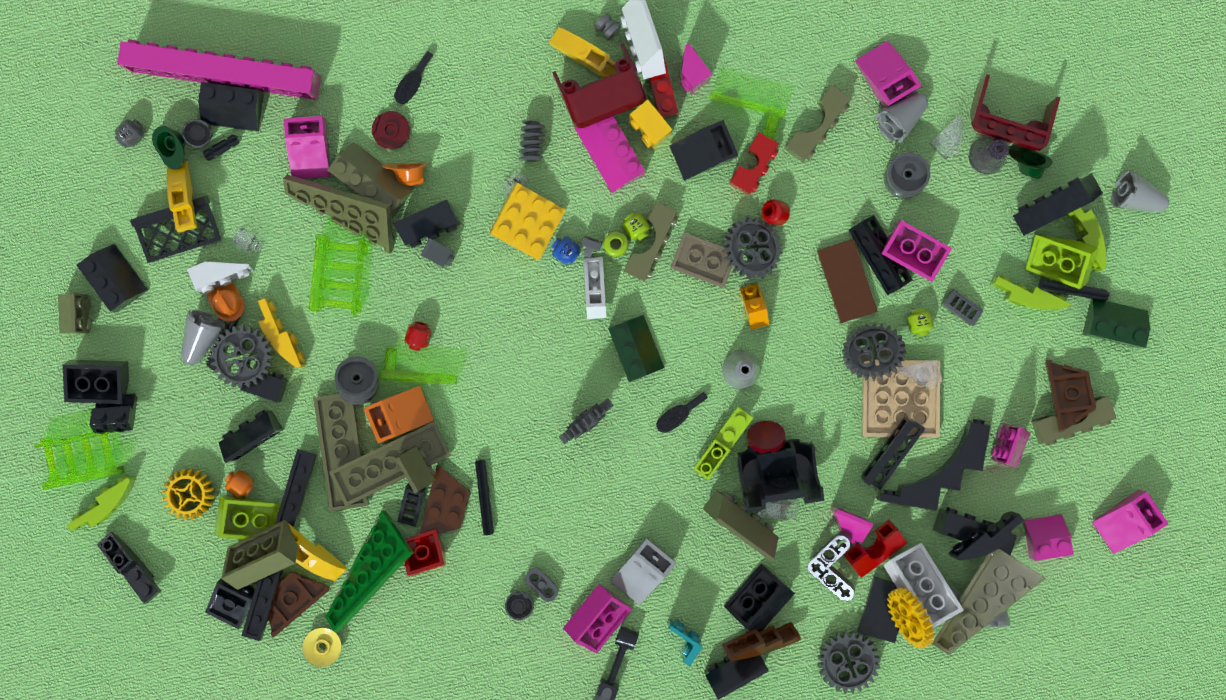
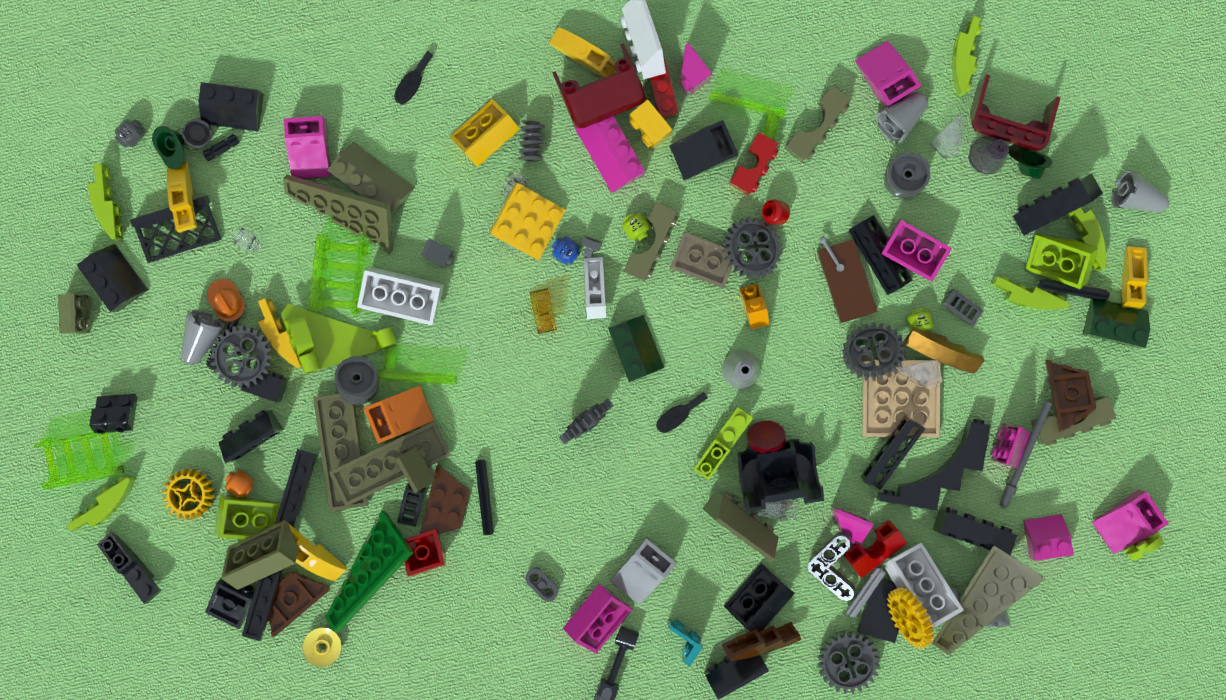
(95, 381): black slope -> none
(106, 211): none -> lime slope
(213, 274): white slope -> none
(220, 70): dark pink brick -> none
(326, 341): none -> lime panel
(391, 130): dark red tile -> none
(400, 295): none -> white slope
(408, 173): orange piece -> none
(418, 335): red head -> none
(427, 224): black slope -> none
(484, 132): none -> yellow slope
(519, 605): dark grey hair -> none
(543, 311): none -> clear yellow slope
(607, 26): flat silver wheel -> none
(615, 244): lime head -> none
(839, 267): none -> light grey hinge
(865, 592): none -> light grey axle
(939, 348): none -> pearl gold slope
(962, 62): none -> lime slope
(982, 543): black slope -> none
(1011, 487): none -> dark grey bar
(1134, 278): none -> yellow slope
(1149, 544): none -> lime plate

